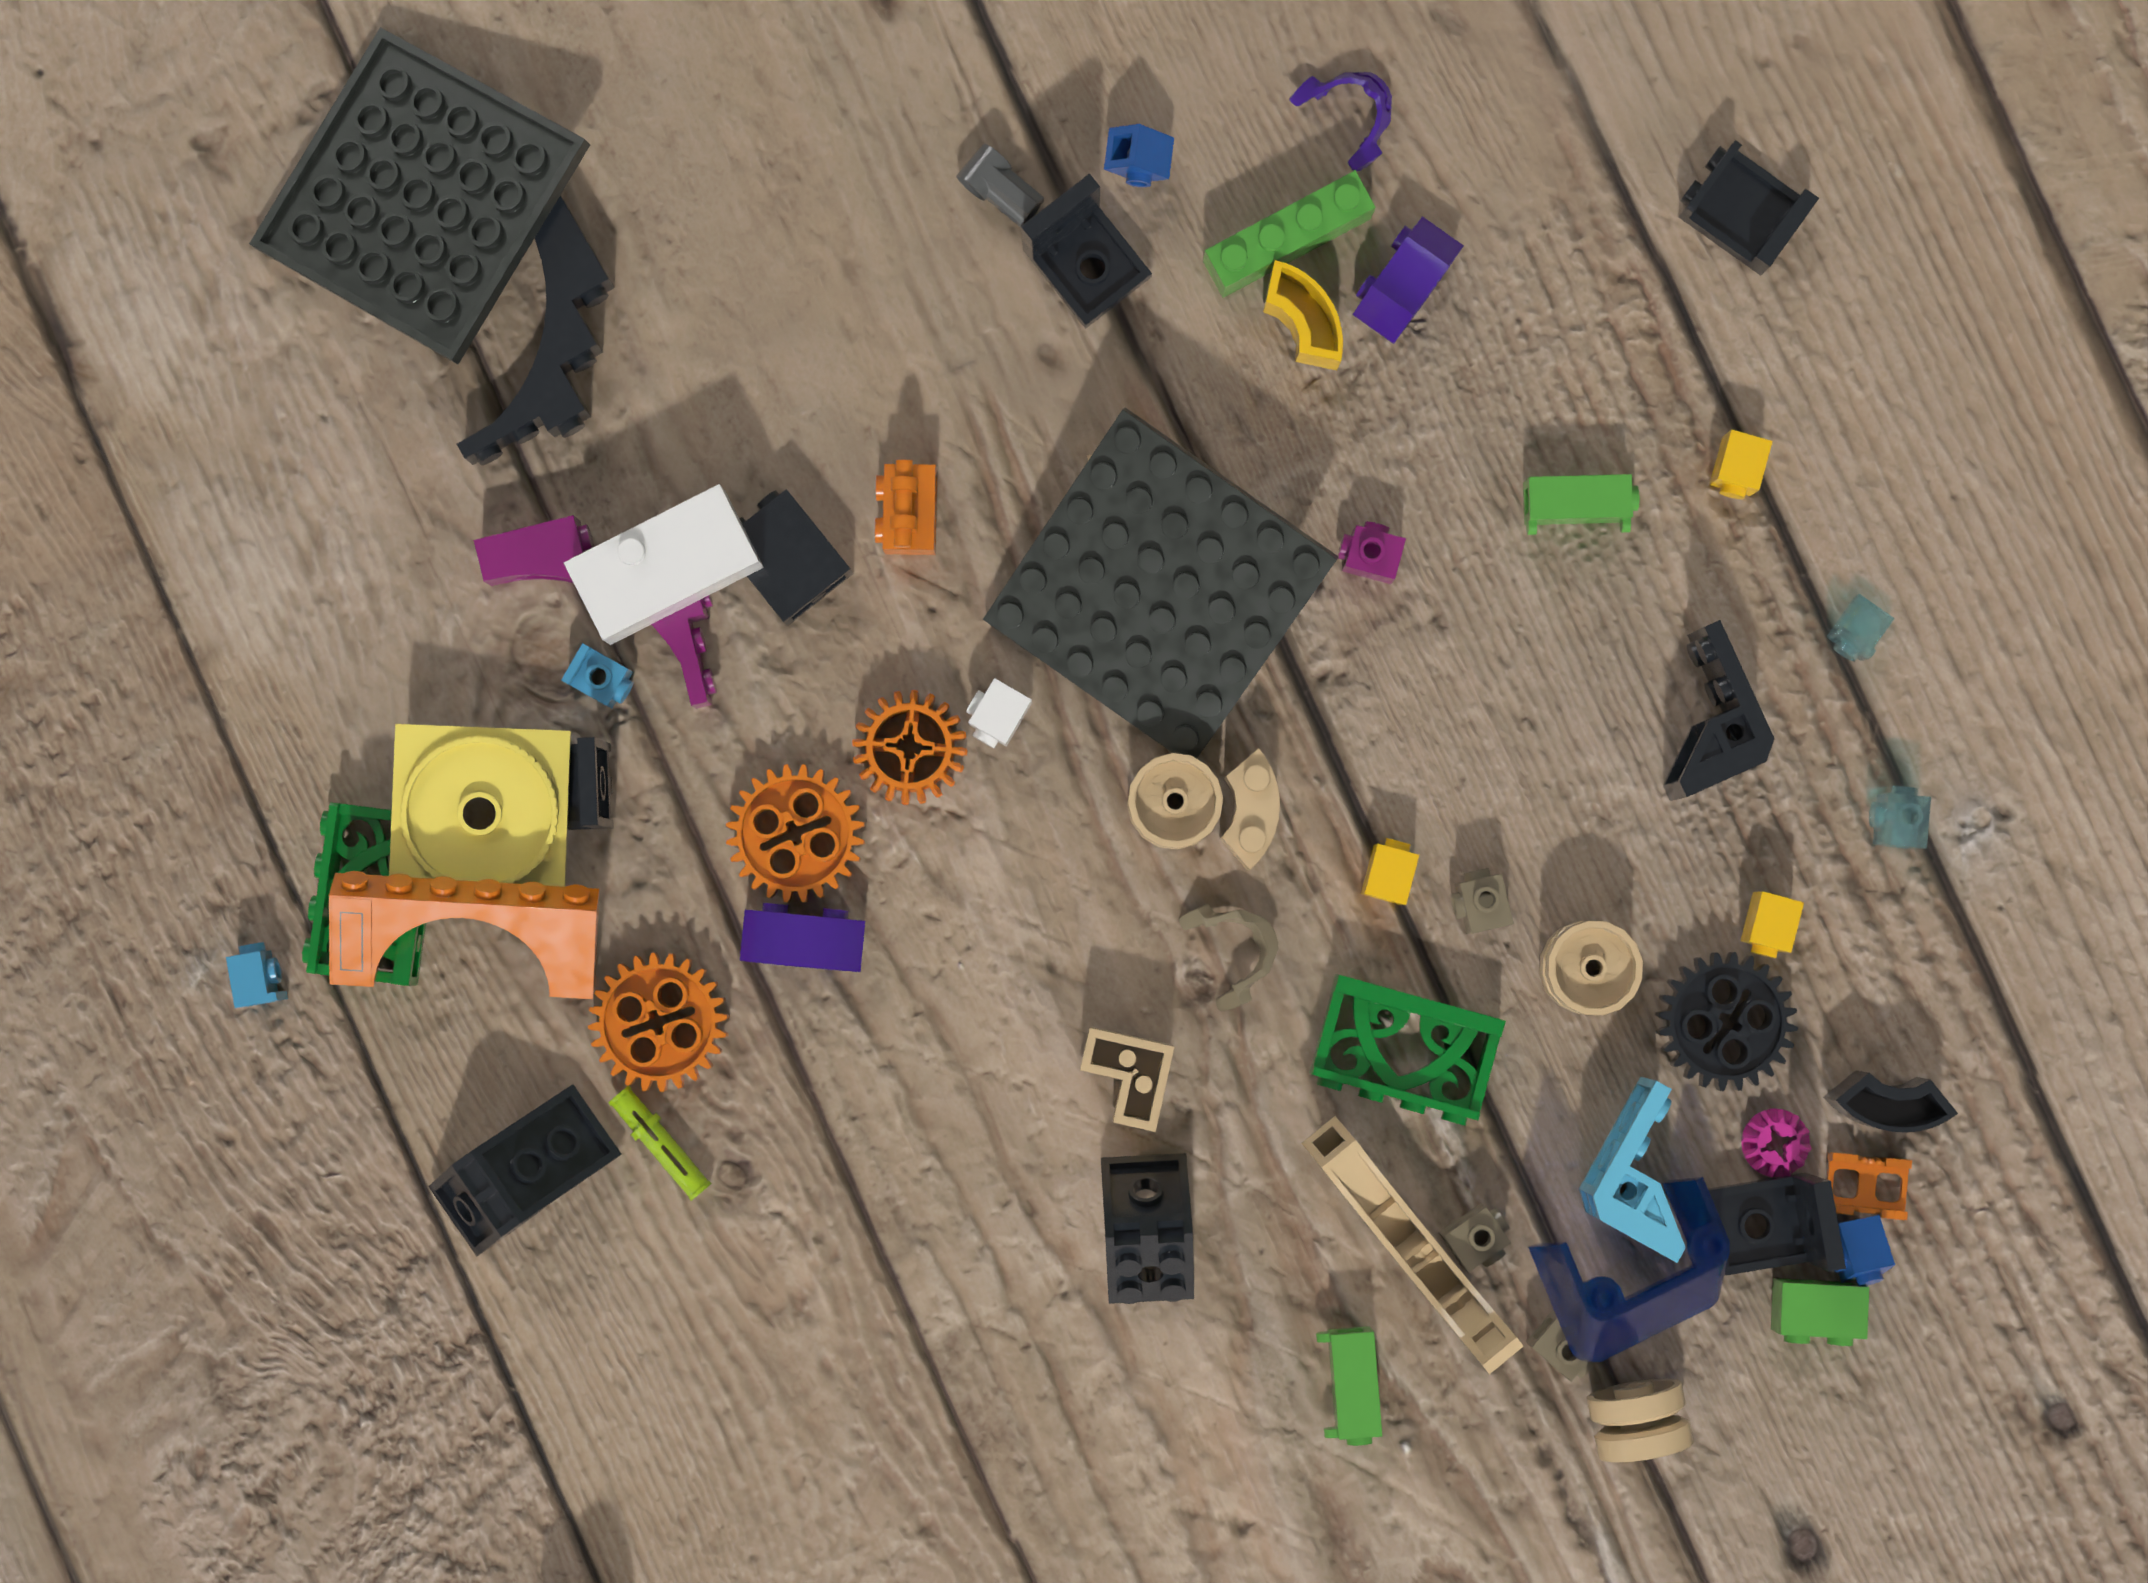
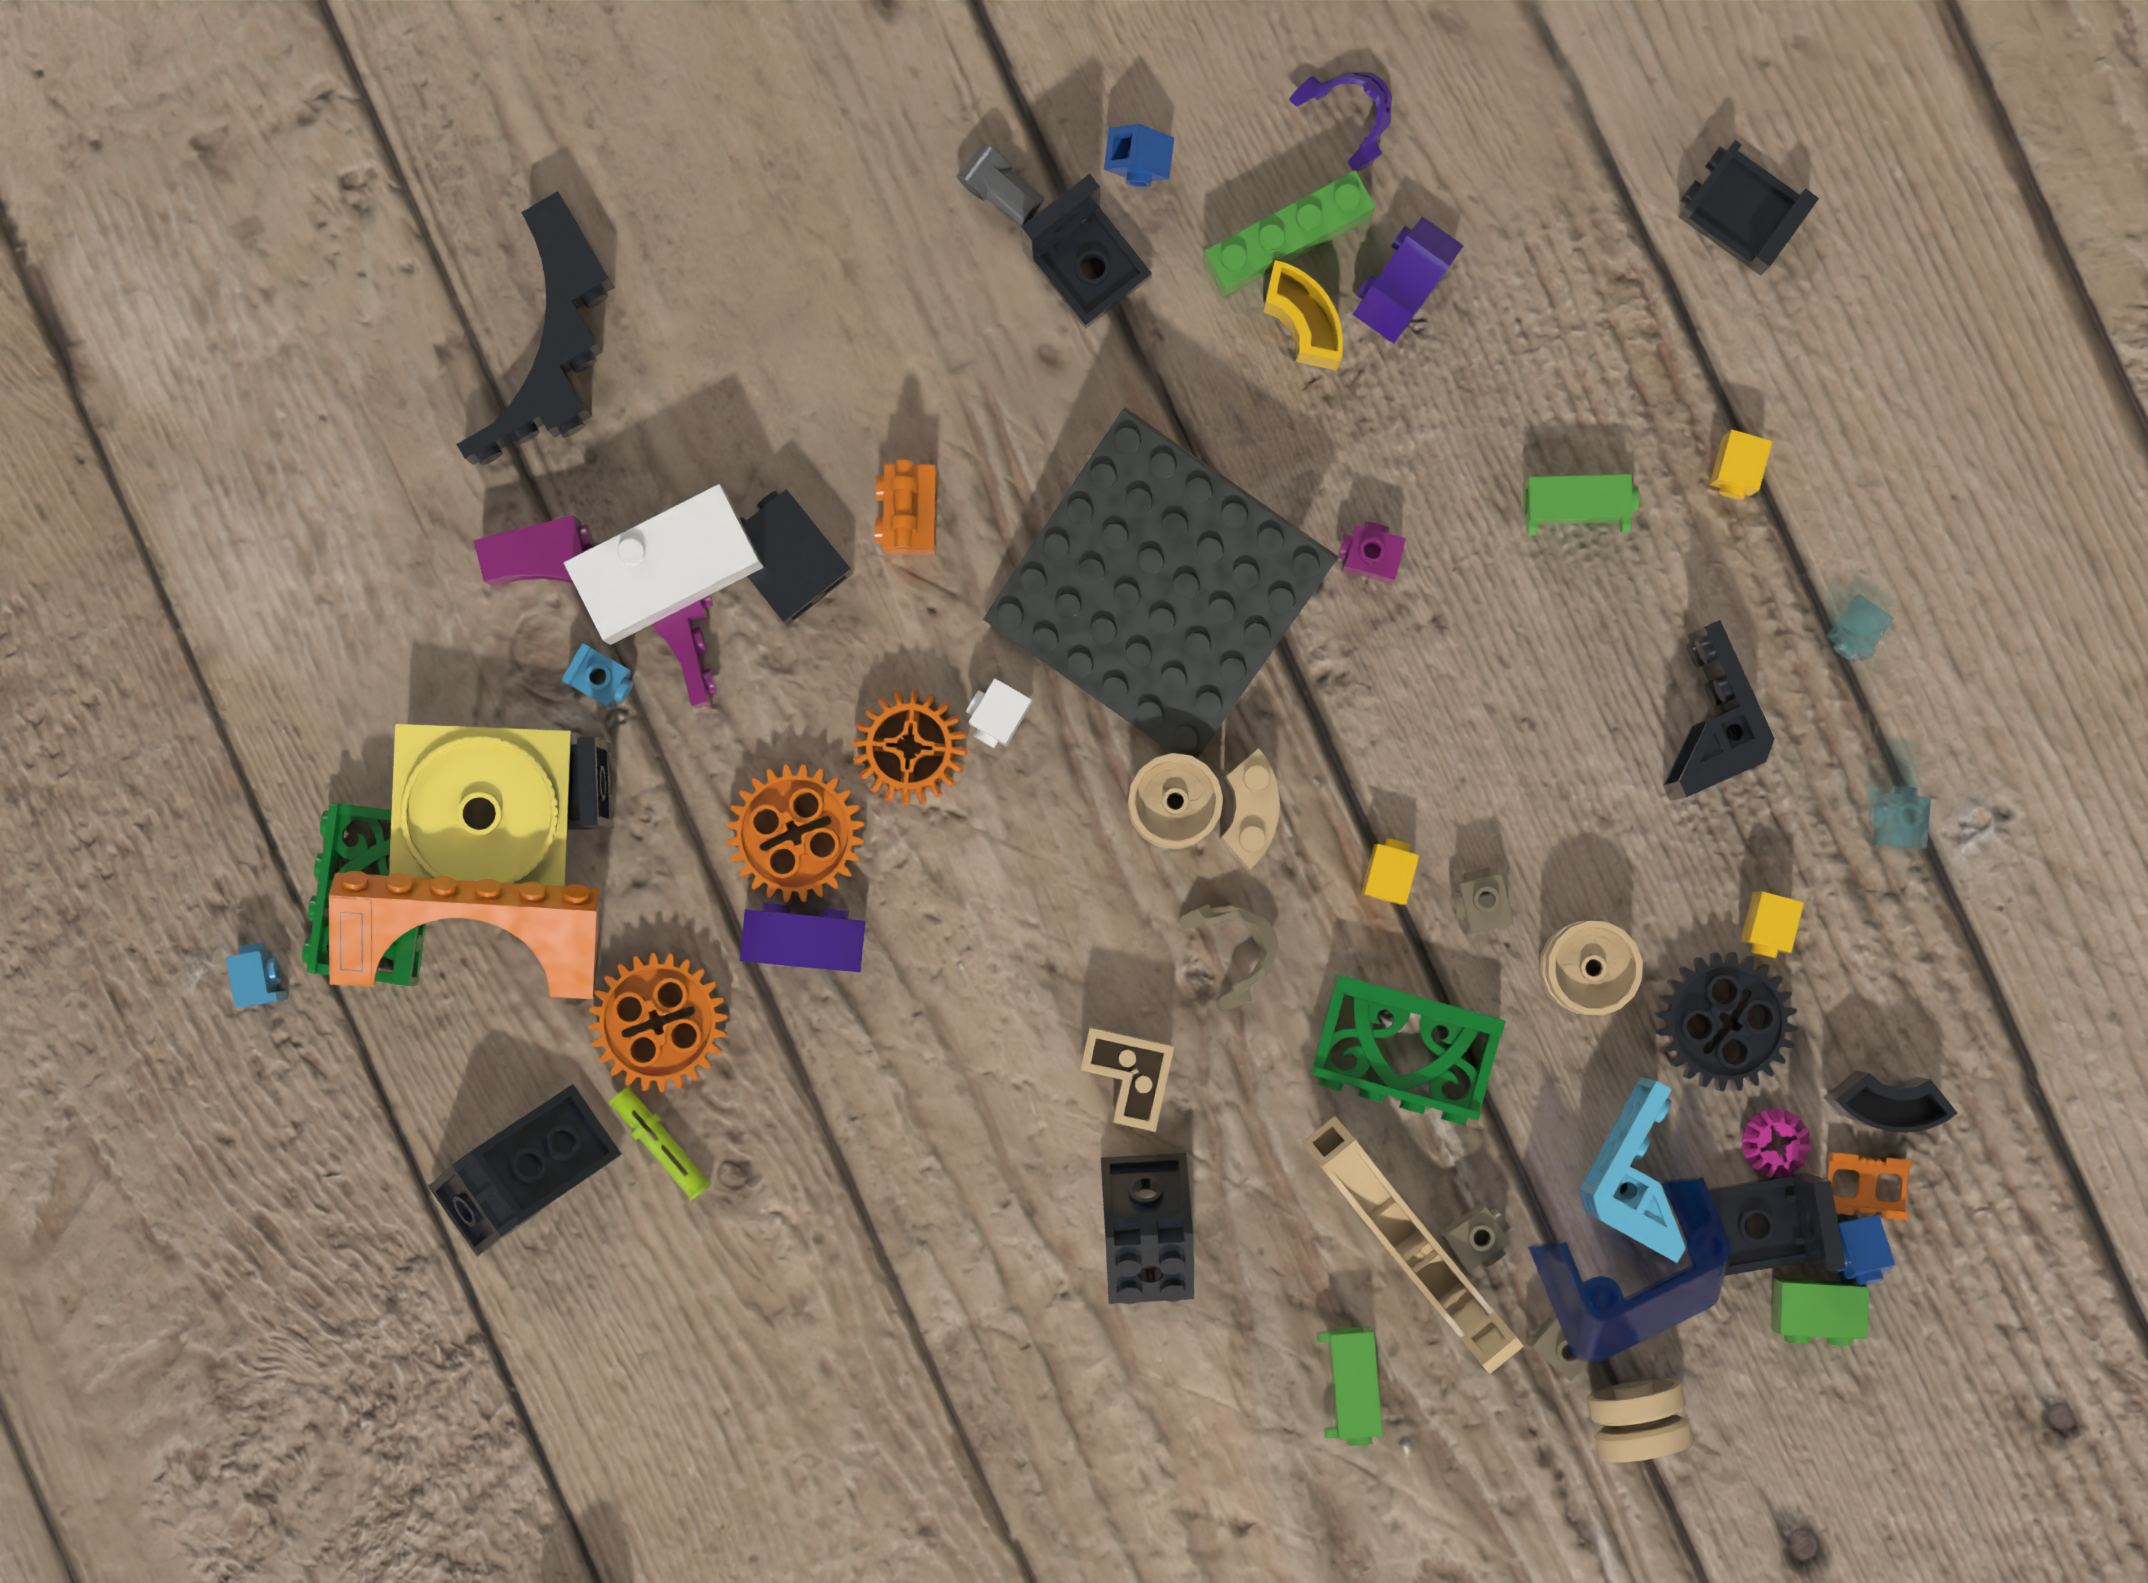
(419, 195): pearl dark grey plate -> none

